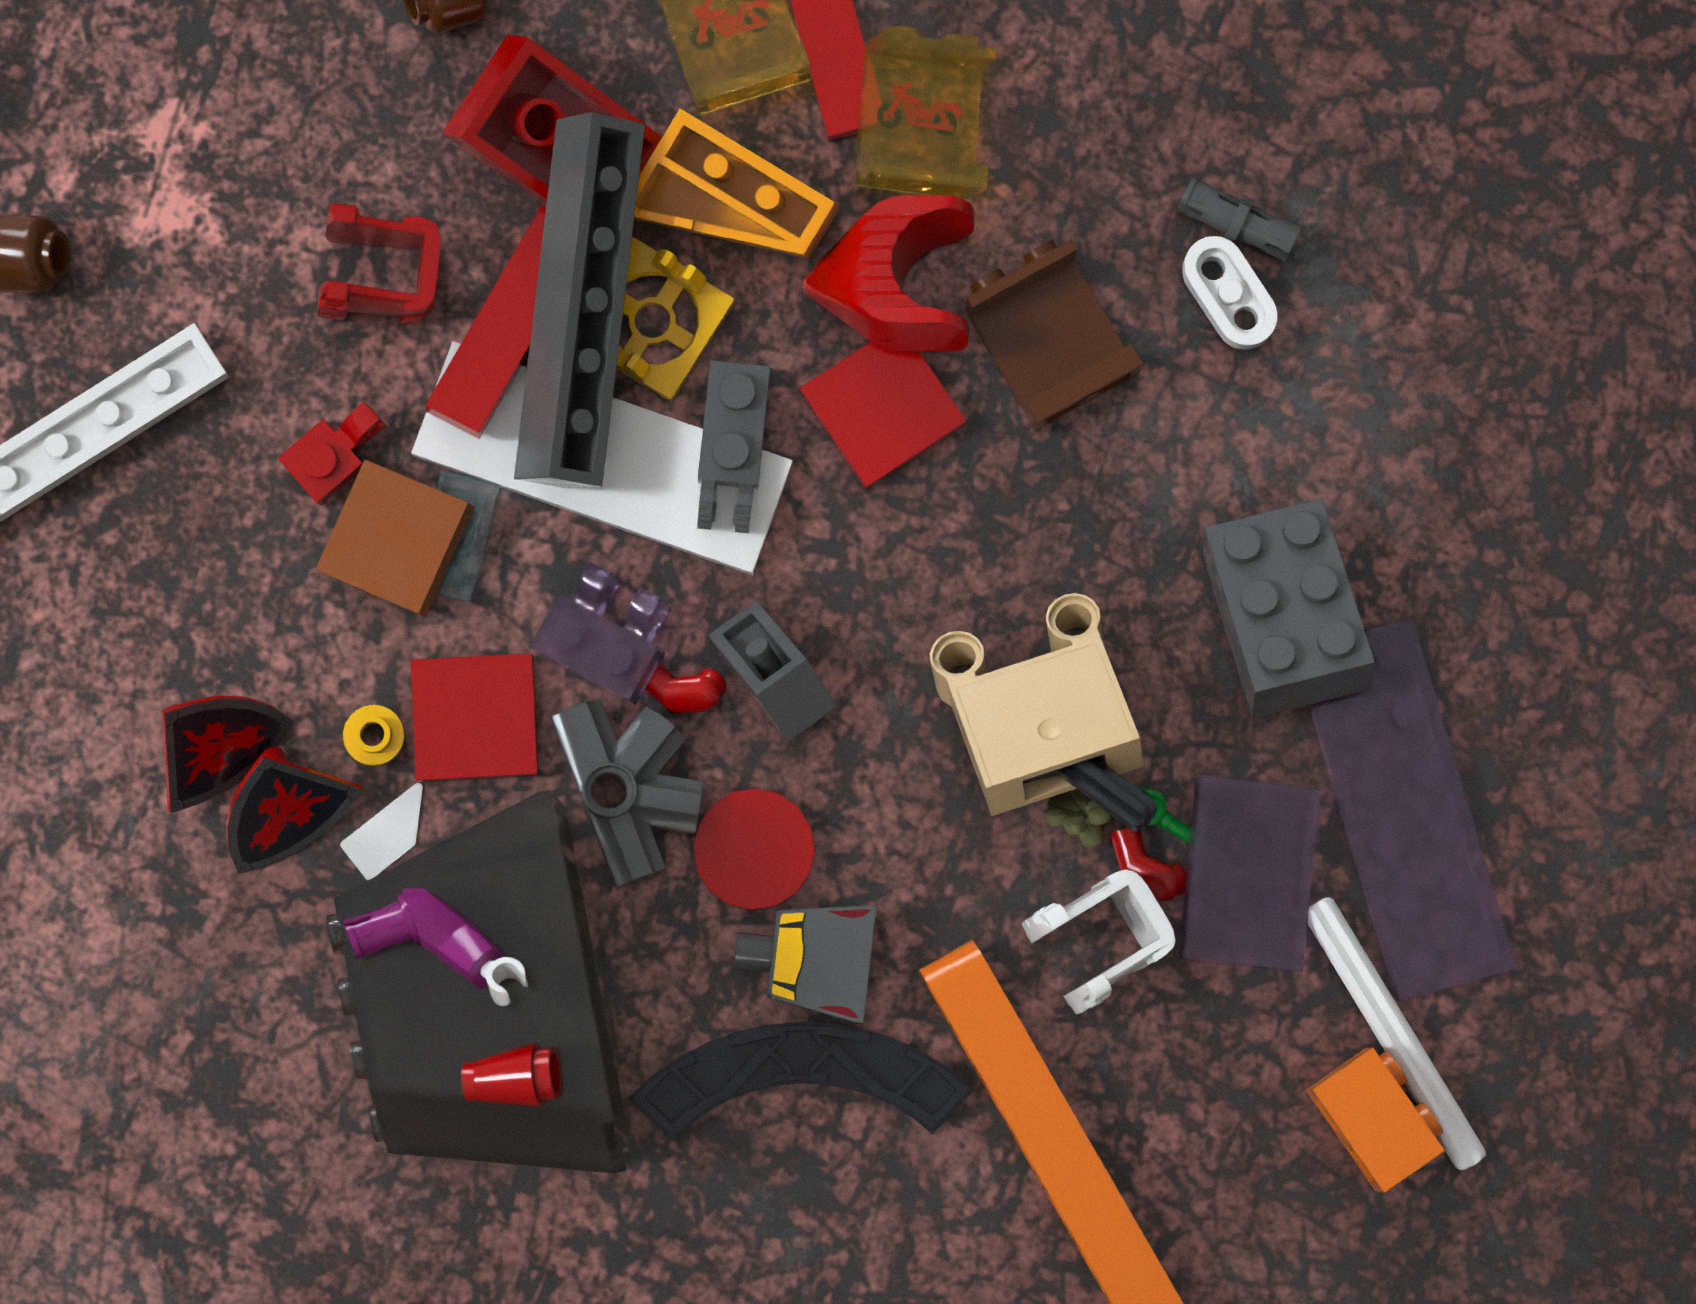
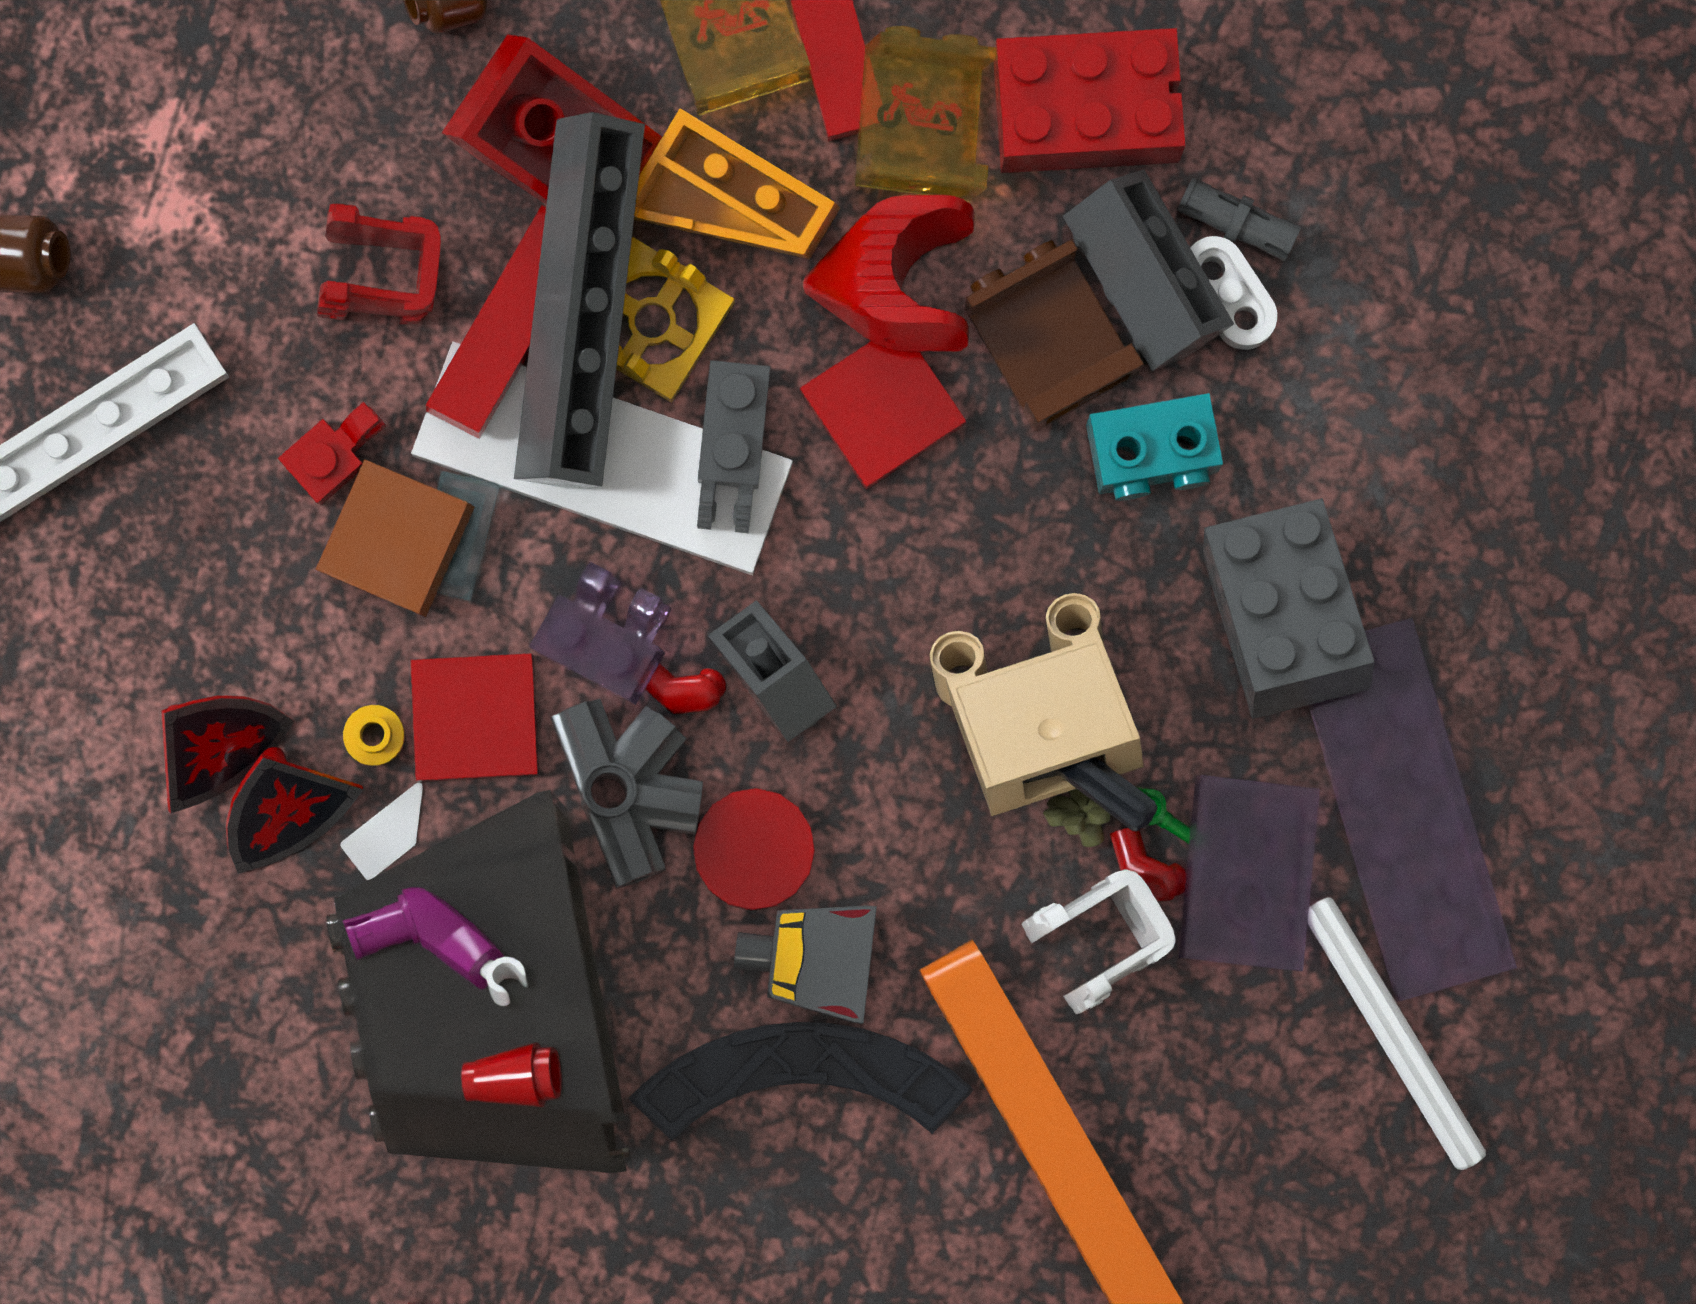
(1088, 100): none -> red piece
(1147, 269): none -> dark grey brick
(1151, 438): none -> teal brick
(1377, 1118): orange brick -> none

